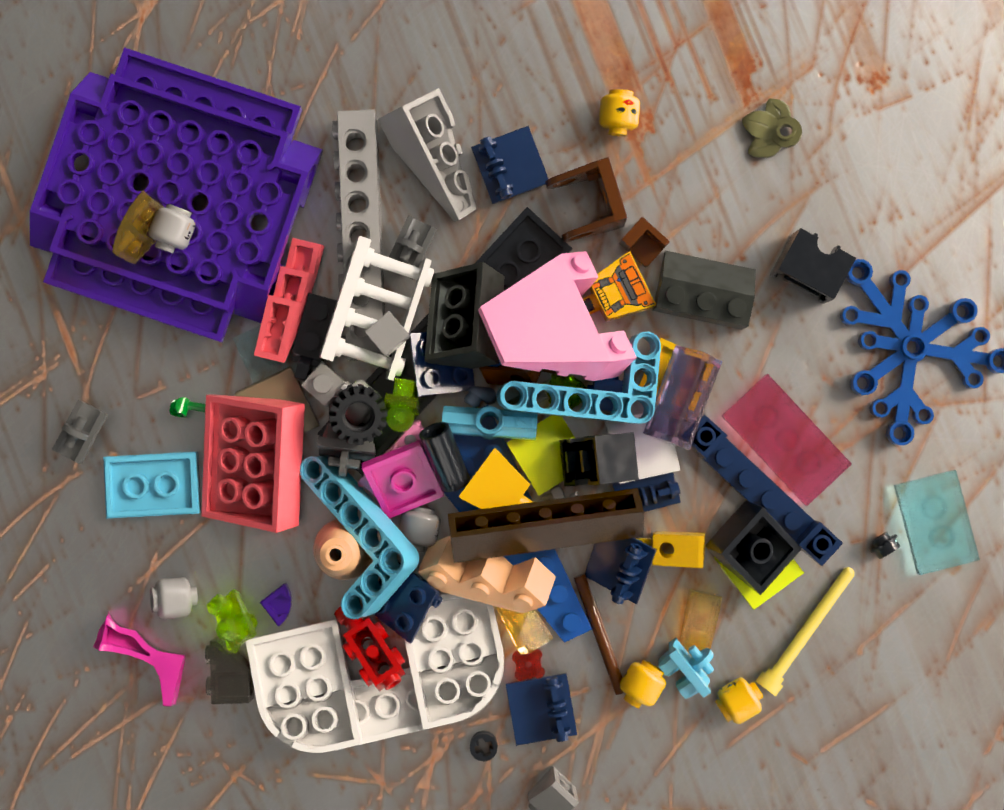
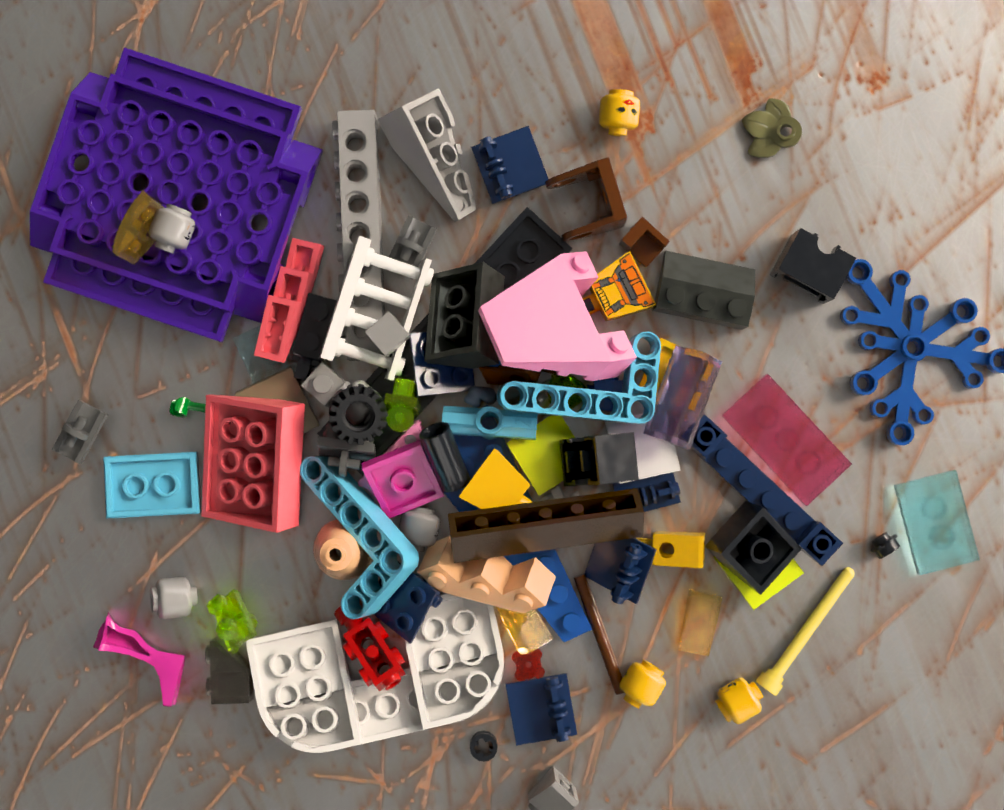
(278, 604): dark purple tile -> none
(695, 679): medium azure hips -> none

